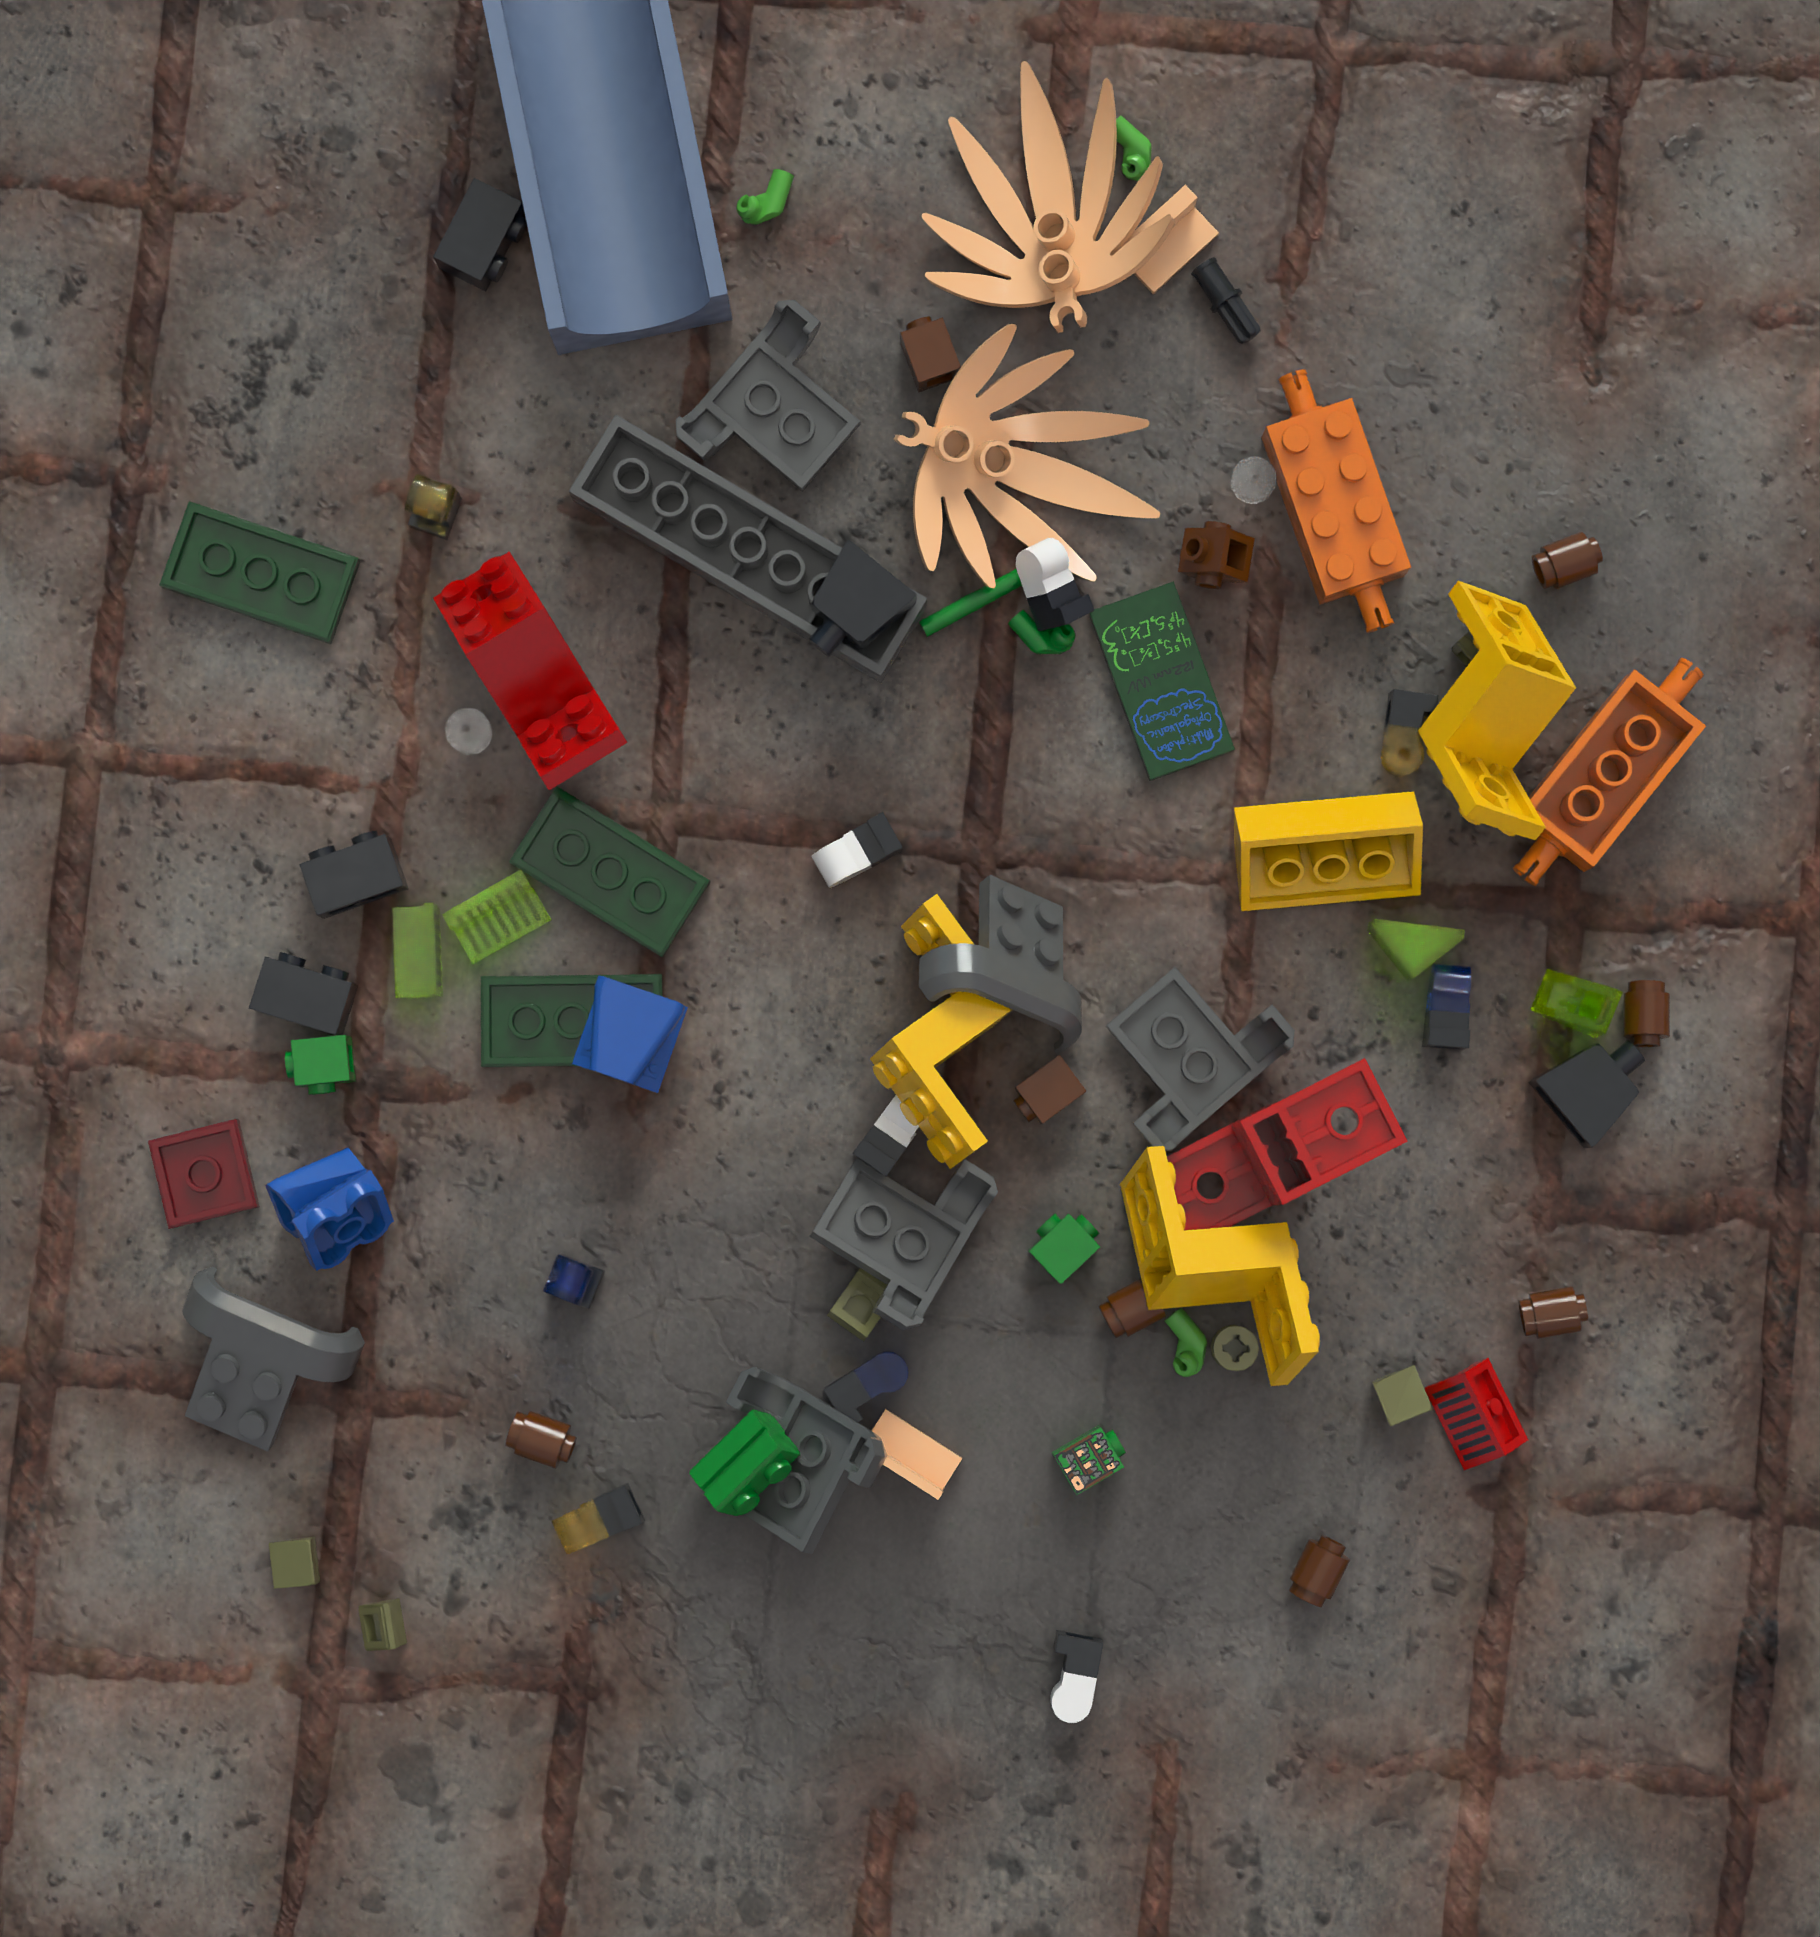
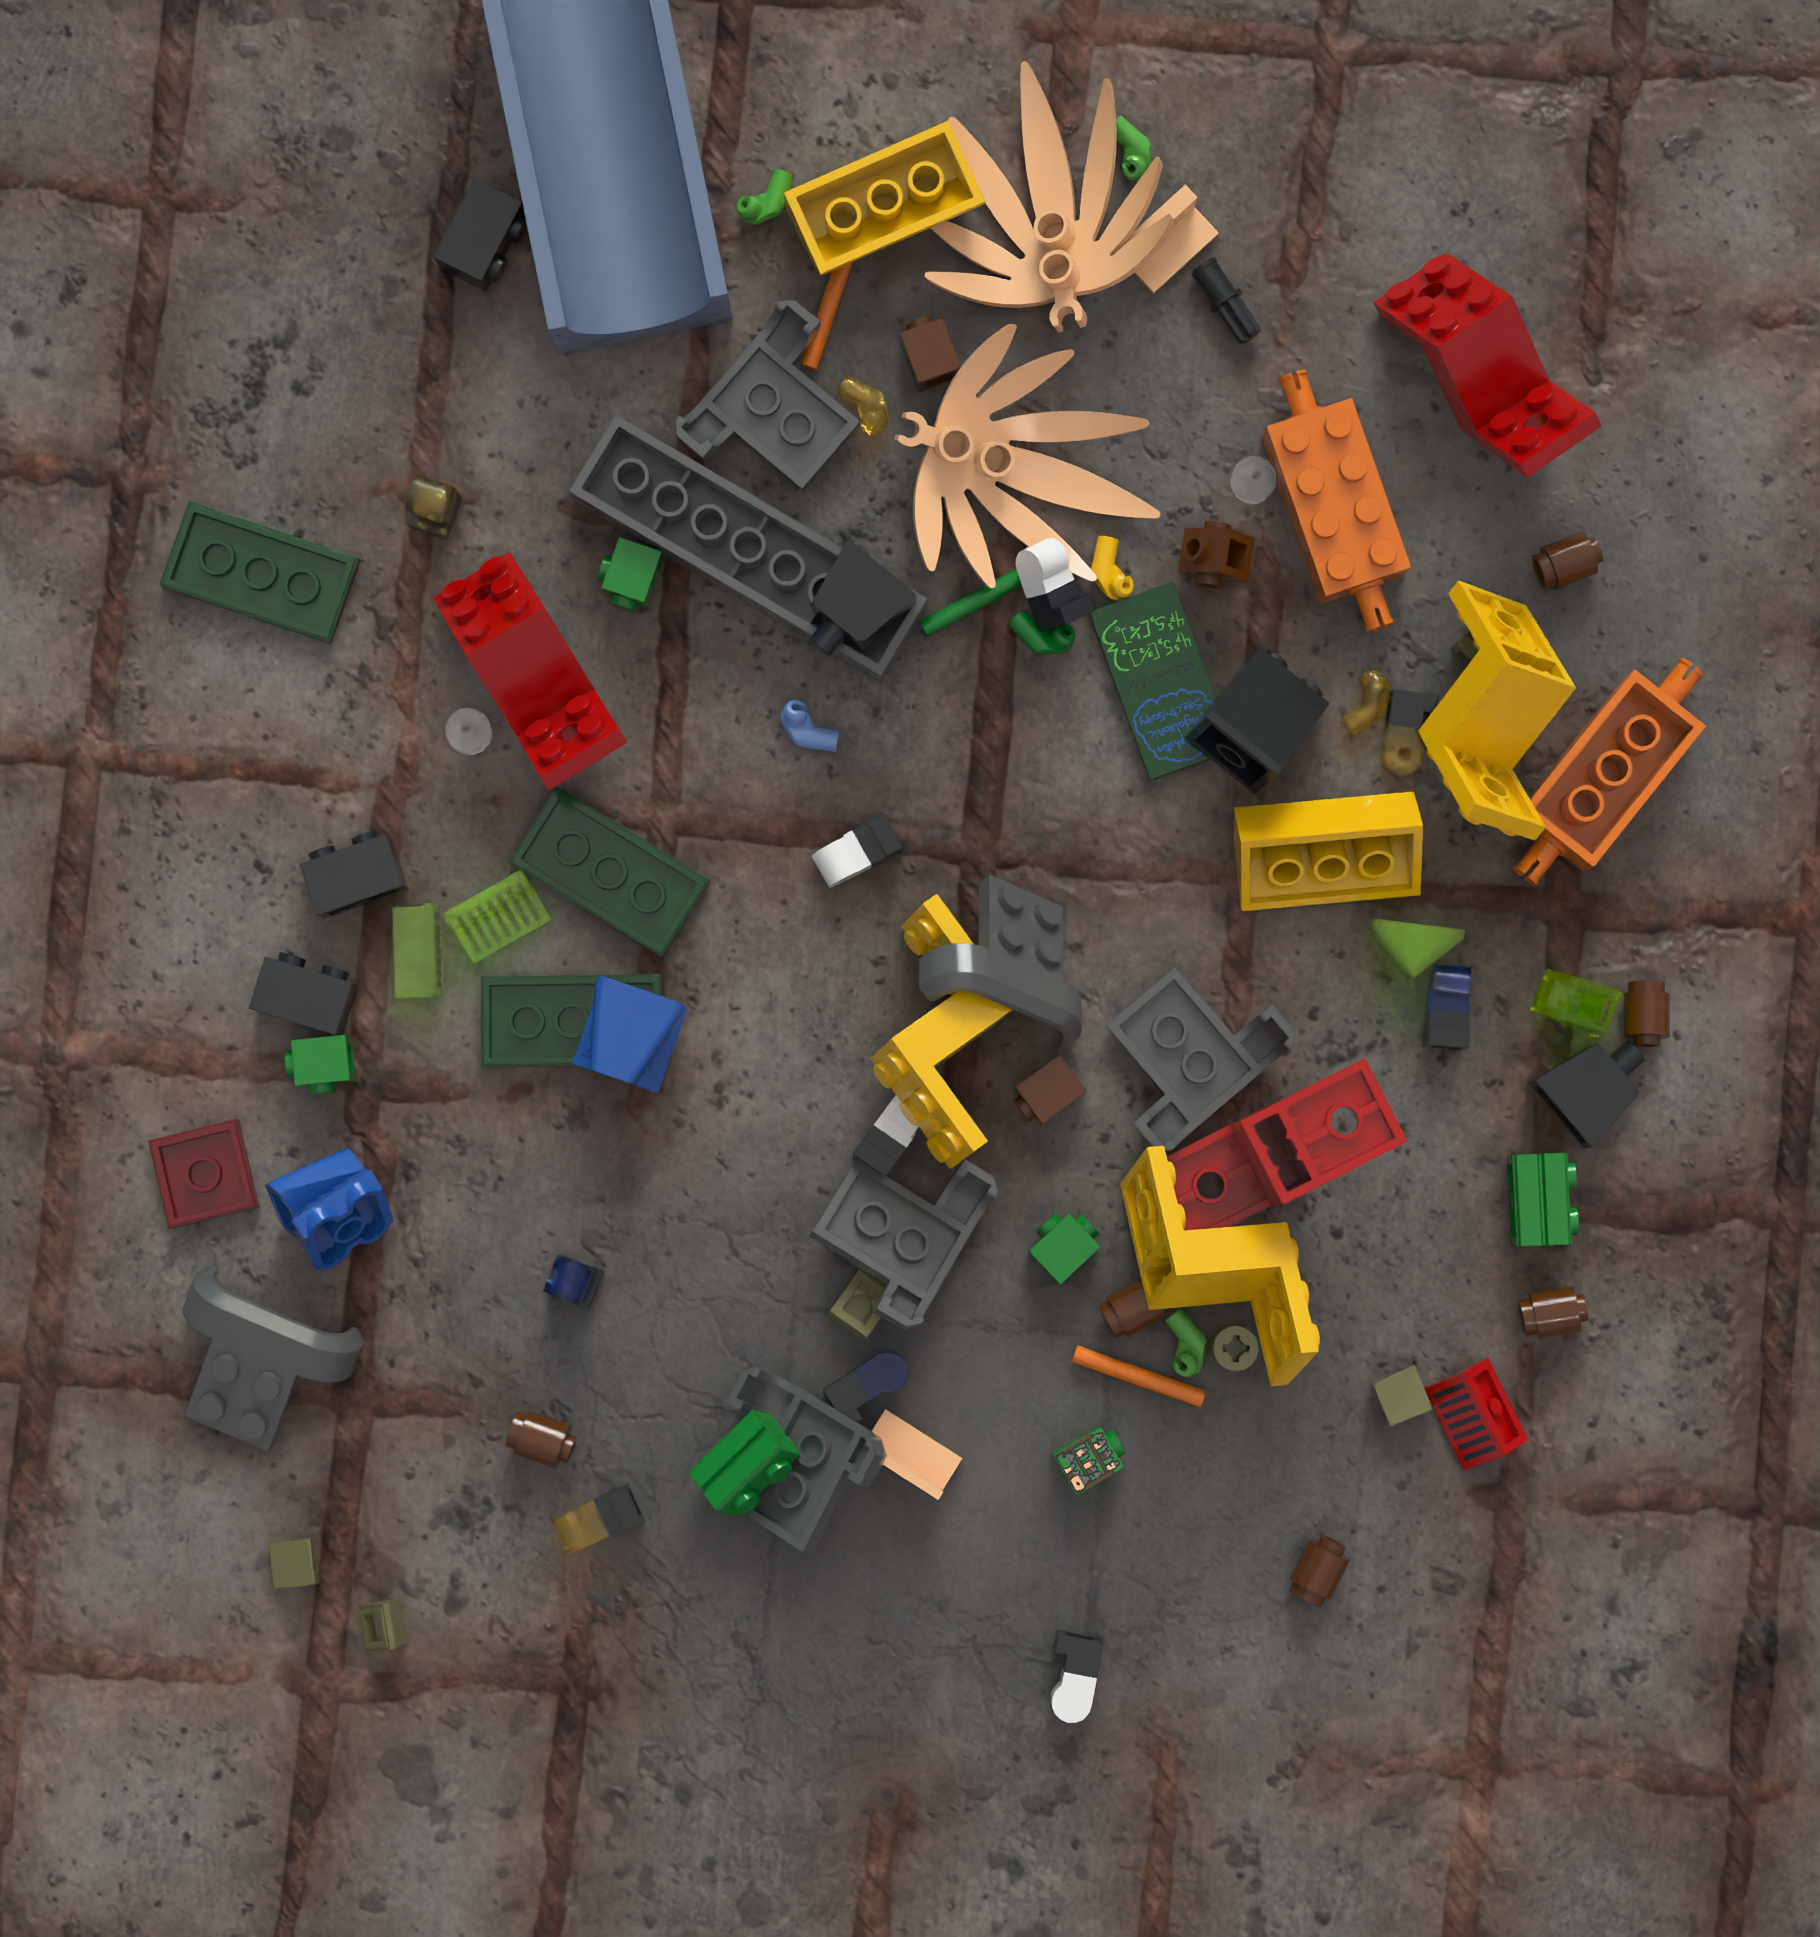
(630, 575): none -> green brick
(803, 730): none -> medium blue arm
(826, 315): none -> orange bar
(870, 403): none -> clear yellow arm
(883, 198): none -> yellow slope
(1109, 576): none -> yellow arm
(1138, 1376): none -> orange bar
(1258, 720): none -> black slope
(1374, 702): none -> clear yellow arm
(1487, 364): none -> red bracket
(1541, 1199): none -> green brick

